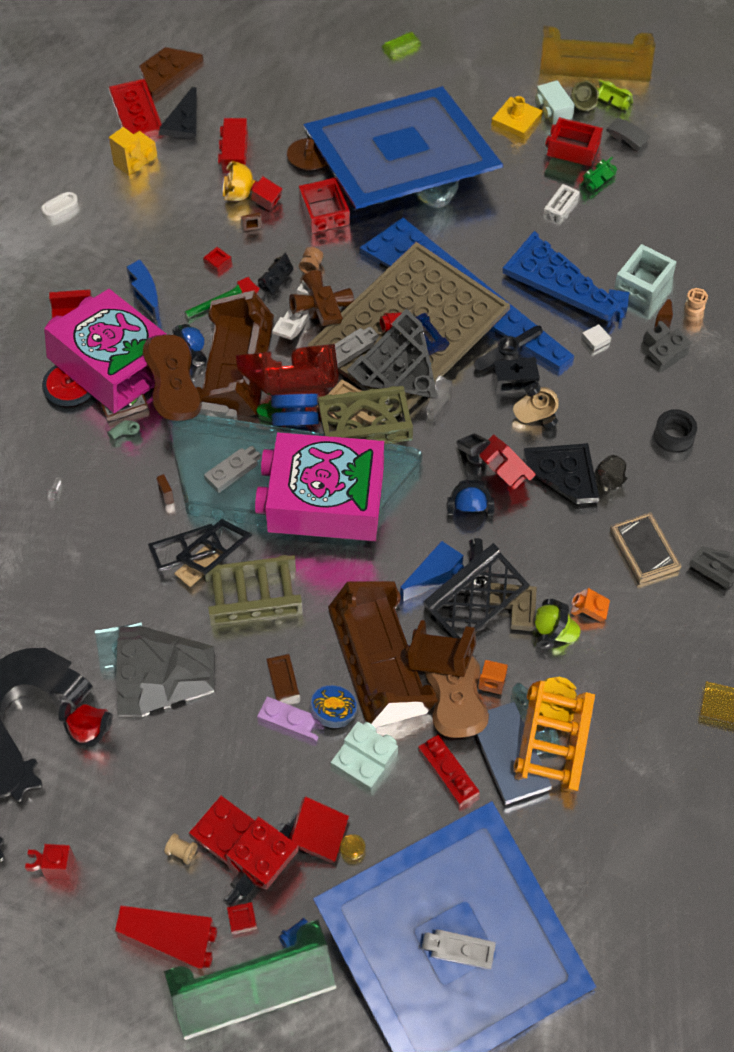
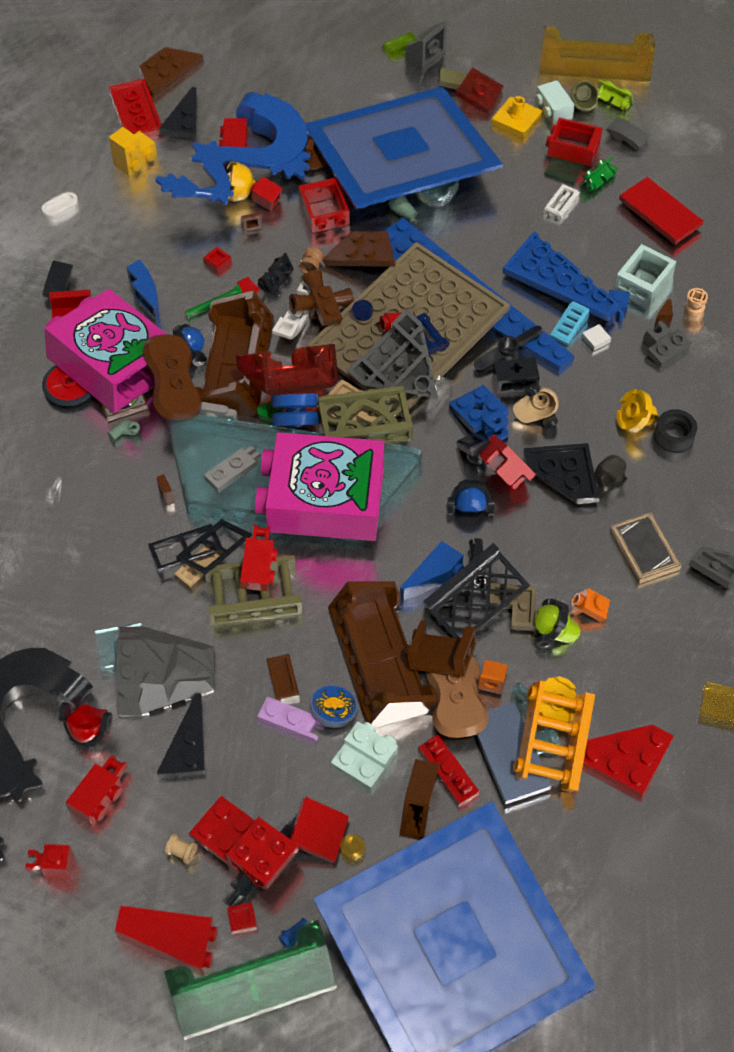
(57, 278): none -> black slope
(97, 791): none -> red brick
(186, 750): none -> black wing
(258, 560): none -> red brick
(265, 116): none -> blue animal
(354, 345): light grey hinge -> none
(362, 249): none -> reddish brown wing
(362, 310): none -> clear blue tile
(403, 208): none -> sand green cone
(418, 799): none -> reddish brown slope
(427, 46): none -> dark grey slope
(450, 78): none -> olive tile
(460, 948): light grey hinge -> none
(479, 90): none -> clear red tile
(489, 419): none -> blue plate
(576, 312): none -> medium azure slope
(628, 756): none -> red plate
(636, 411): none -> yellow tile
(661, 210): none -> red tile

